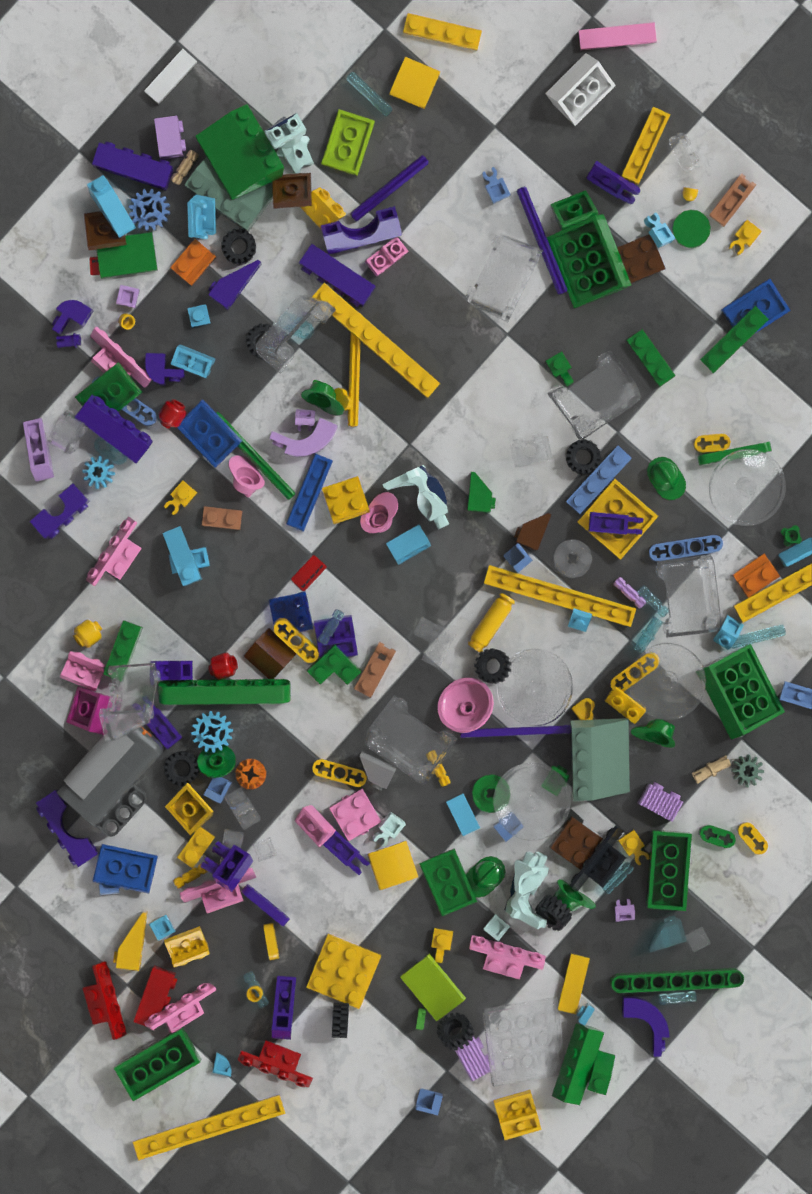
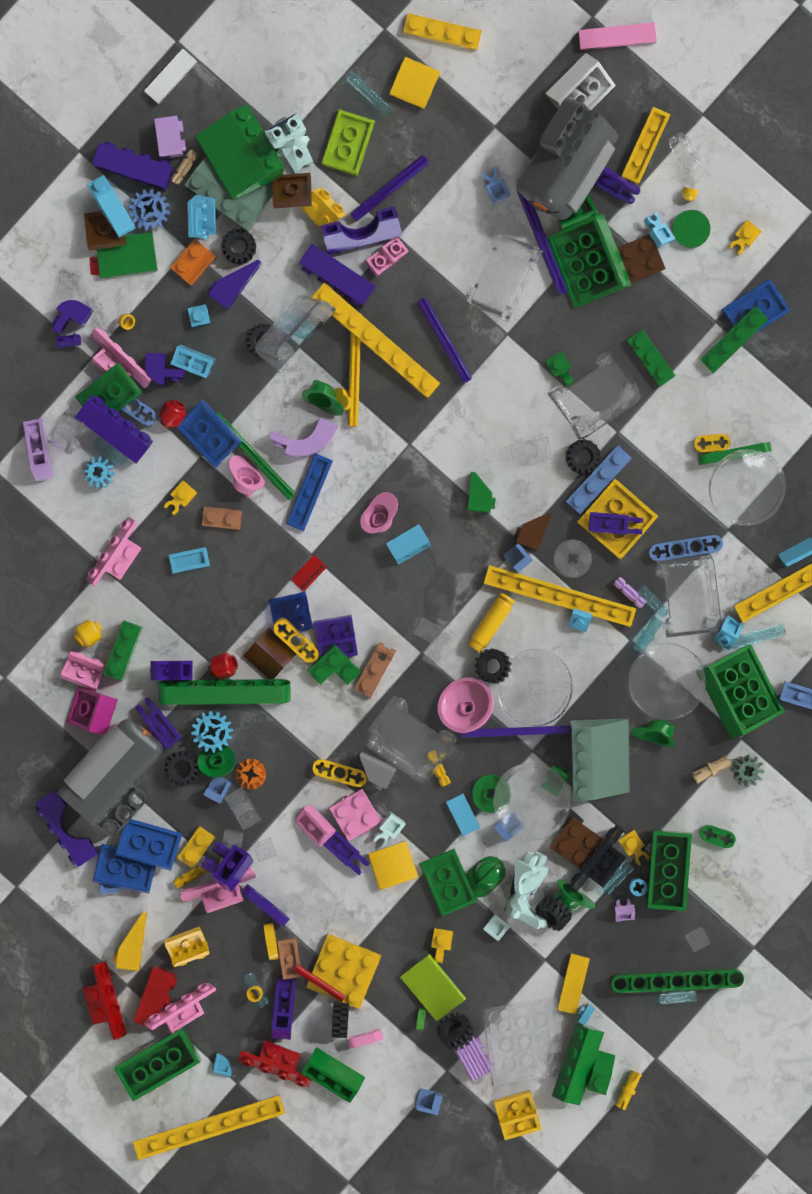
(74, 502): dark purple arch -> none
(127, 296): lavender plate -> none
(130, 699): clear windscreen -> none
(149, 844): none -> blue plate
(162, 927): medium azure plate -> none
(182, 556): medium azure slope -> none
(189, 809): yellow slope -> none
(288, 957): none -> nougat plate
(305, 417): lavender tile -> none
(320, 983): none -> red bar
(331, 627): clear light blue axle -> none
(333, 1075): none -> green brick
(345, 500): yellow plate -> none
(364, 1038): none -> bright pink beam
(431, 496): light aqua hips -> none
(444, 340): none -> dark purple axle
(505, 958): bright pink bracket -> none
(568, 160): none -> dark grey piece
(584, 709): yellow tile -> none
(625, 705): yellow bracket -> none
(628, 1089): none -> yellow pin
(640, 1008): dark purple arch -> none
(643, 660): yellow beam -> none
(643, 888): none -> medium azure bush
(660, 802): lavender brick -> none
(666, 478): green piece -> none
(668, 934): clear light blue slope -> none
(732, 201): nougat plate -> none
(749, 841): yellow beam -> none
(756, 575): orange plate -> none
(796, 535): green plate -> none

